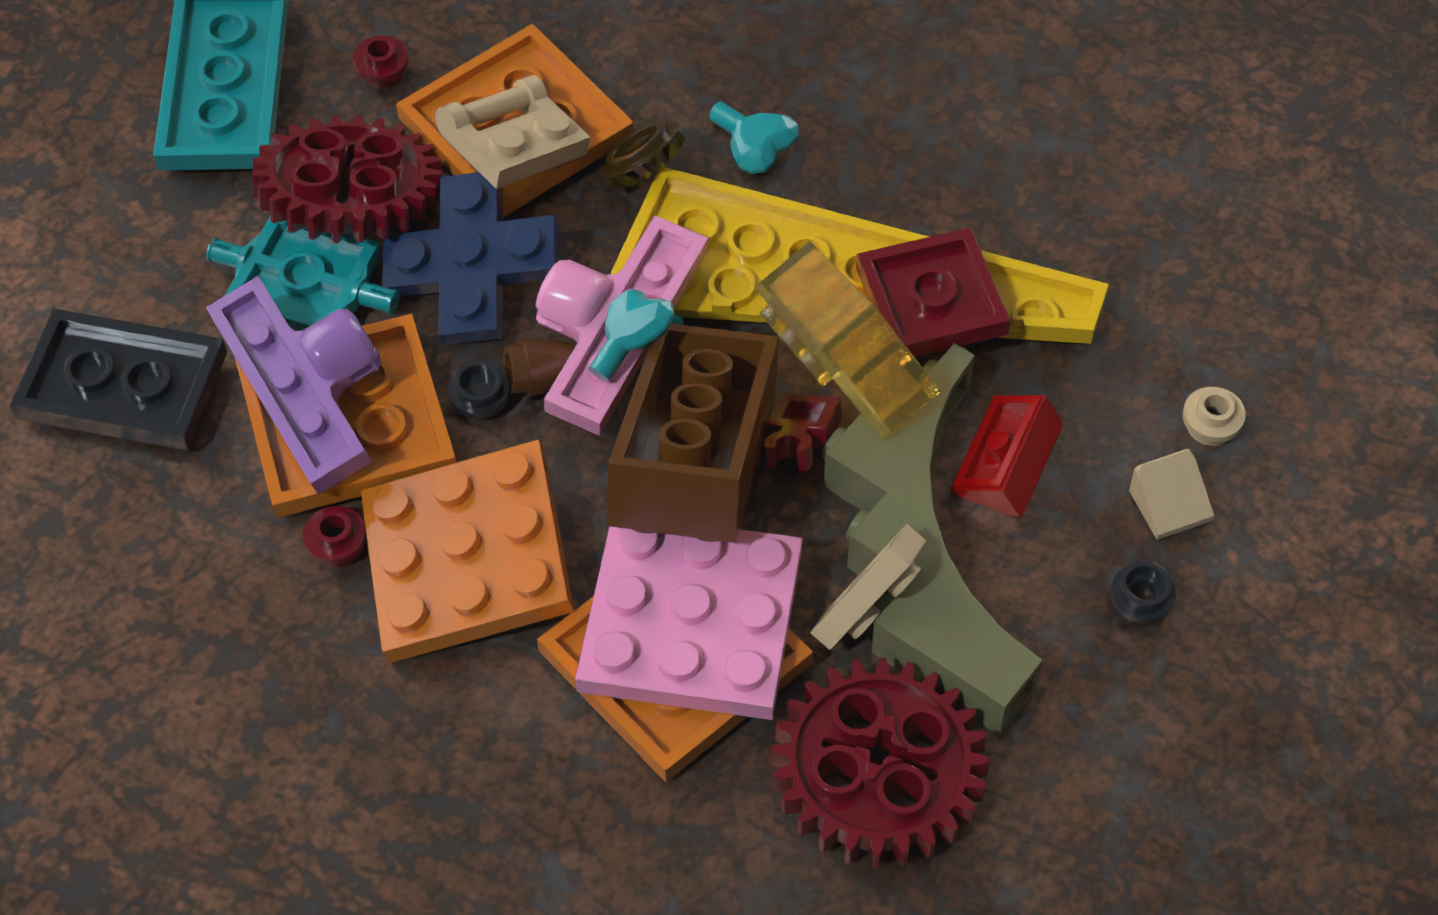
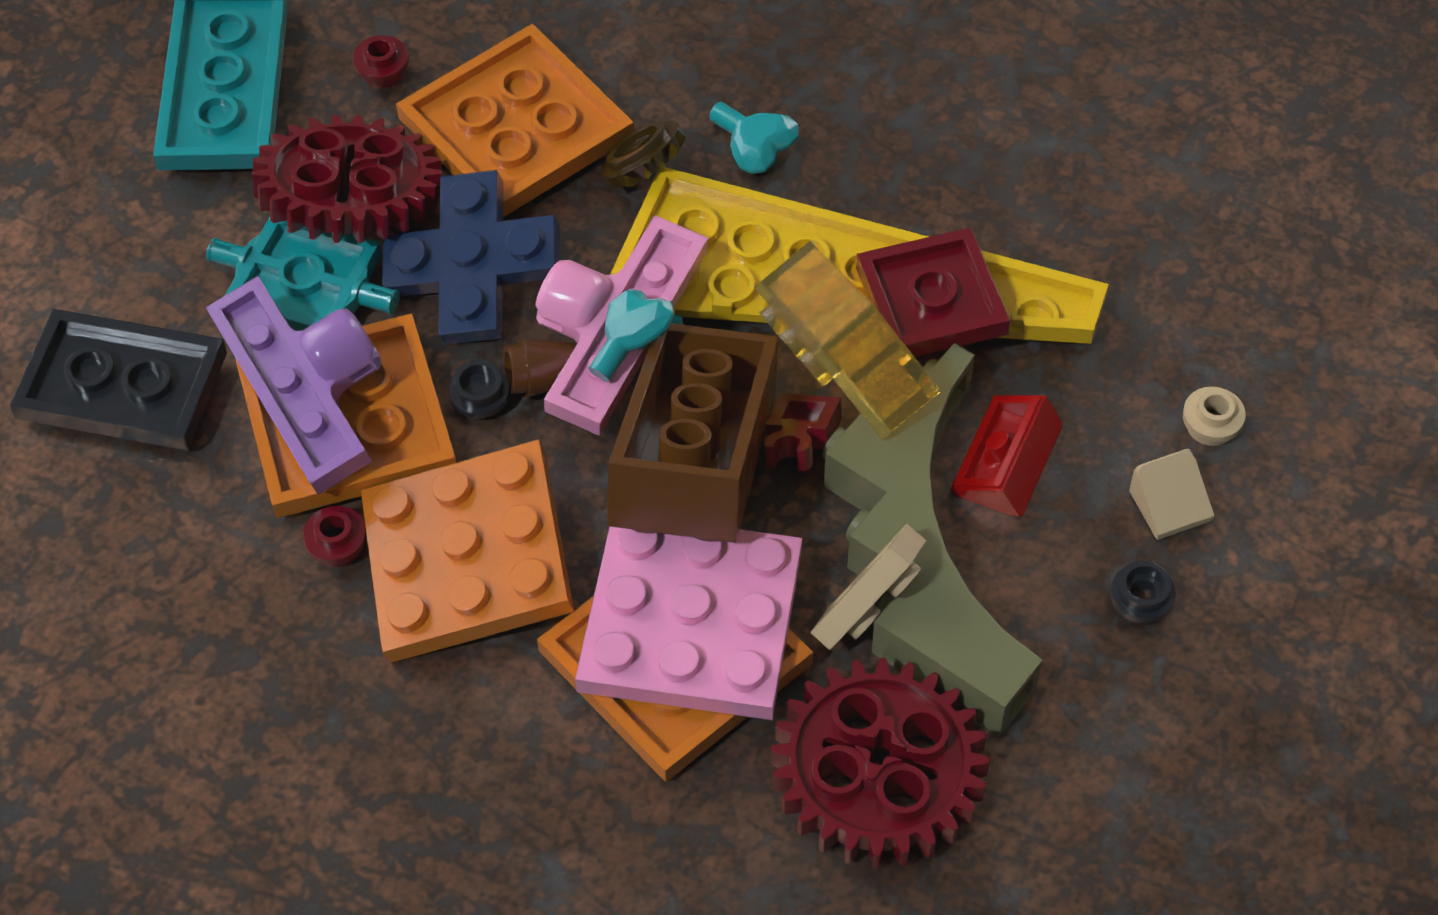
(517, 146): tan plate -> none

